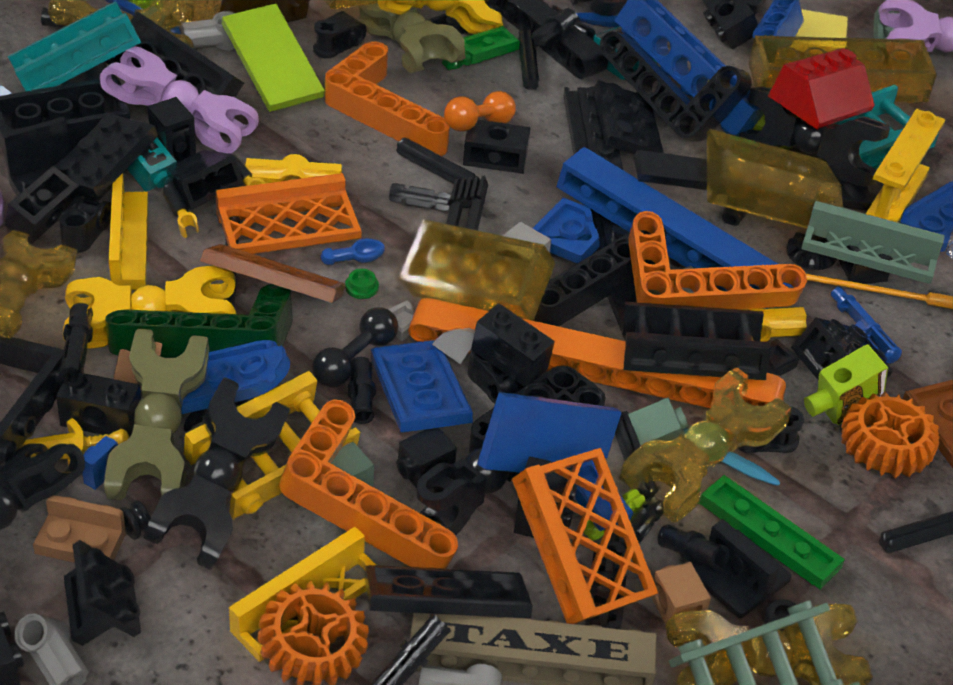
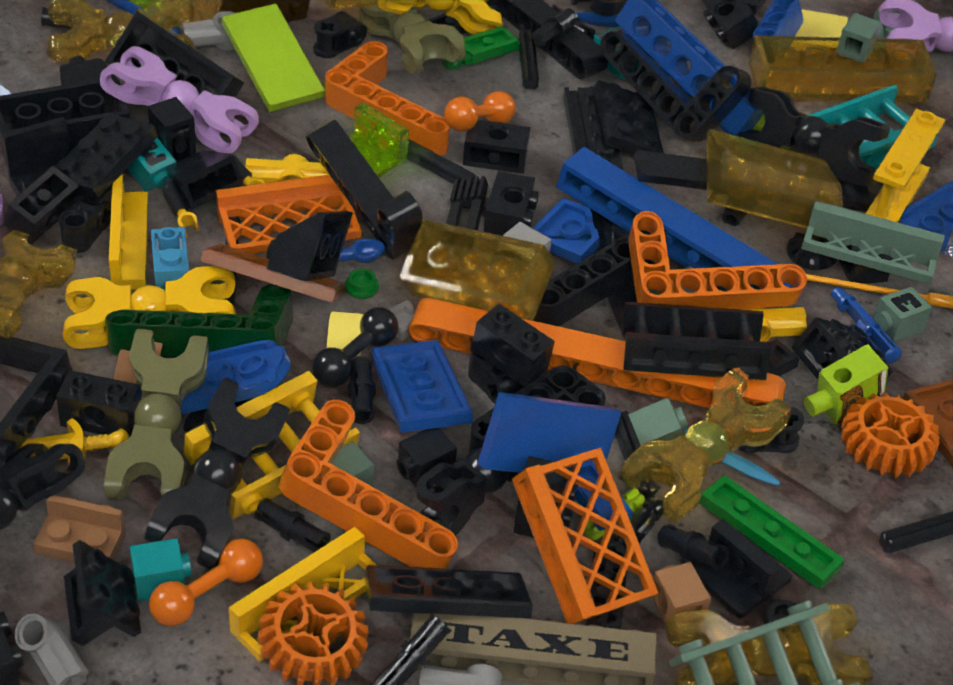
(74, 48): teal fence -> none
(77, 336): black pin -> none
(96, 462): blue plate -> none
(135, 519): black bush -> none
(156, 564): none -> teal brick
(169, 254): none -> dark azure slope
(175, 602): none -> orange piece
(291, 525): none -> black pin
(310, 247): none -> black slope
(343, 329): none -> light yellow slope
(379, 139): none -> clear neon green bracket
(388, 218): none -> black beam
(420, 197): black axle -> none
(455, 343): light grey tile -> none
(510, 203): none -> black brick
(824, 88): red slope -> none
(859, 37): none -> sand green brick
(902, 314): none -> sand green brick

